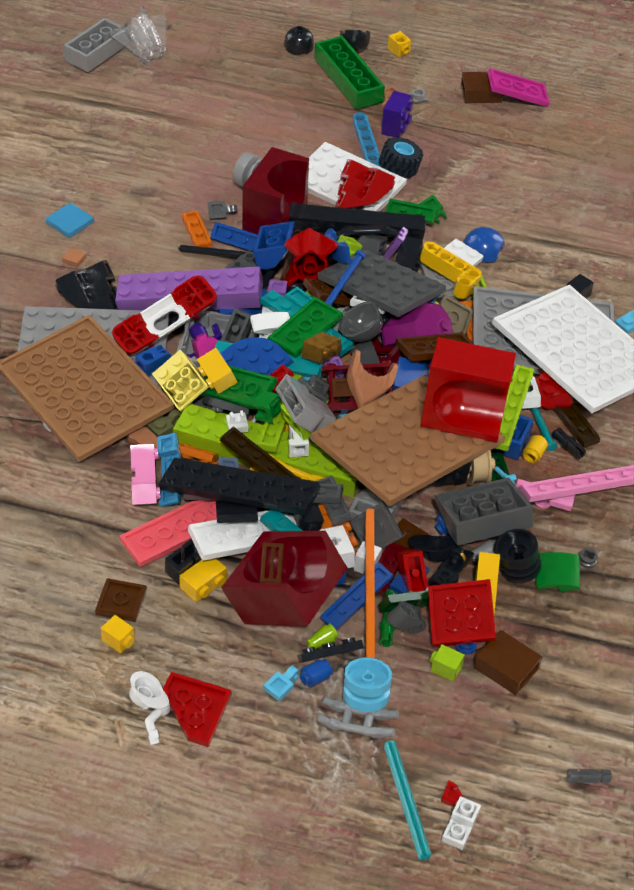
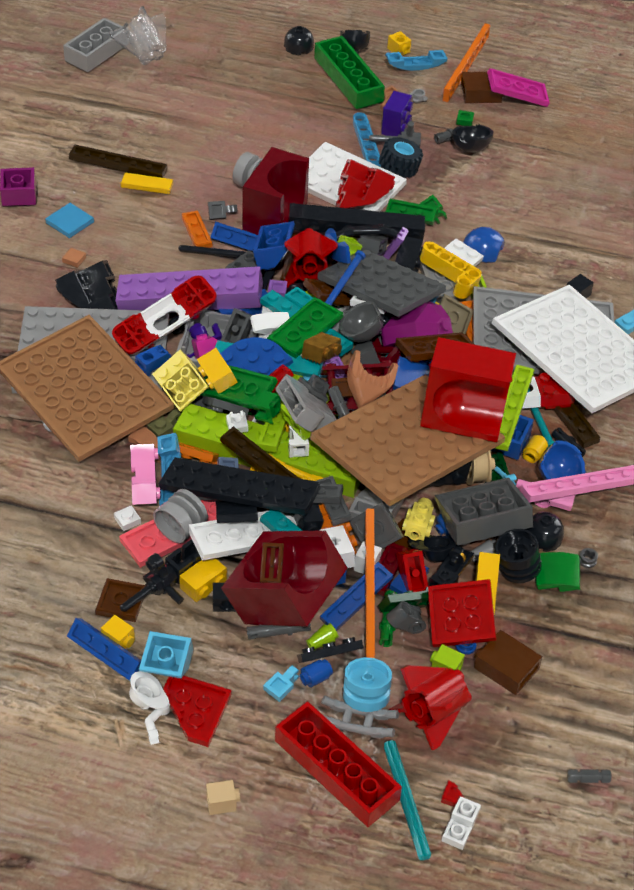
(18, 186): none -> magenta brick
(104, 648): none -> blue plate
(117, 161): none -> dark brown plate
(127, 518): none -> white plate
(147, 183): none -> yellow tile
(158, 582): none -> black piece
(166, 655): none -> medium azure slope
(178, 513): none -> light grey wheel
(220, 600): none -> black brick
(222, 797): none -> tan brick
(271, 630): none -> dark grey pin
(338, 401): none -> dark grey axle
(338, 764): none -> red brick
(408, 133): none -> dark grey piece
(419, 520): none -> light yellow brick
(433, 699): none -> red brick
(434, 59): none -> dark azure slope
(444, 136): none -> dark grey pin
(465, 118): none -> green plate
(466, 62): none -> orange tile
(472, 138): none -> black cylinder
(548, 531): none -> black cylinder
(561, 460): none -> blue cylinder

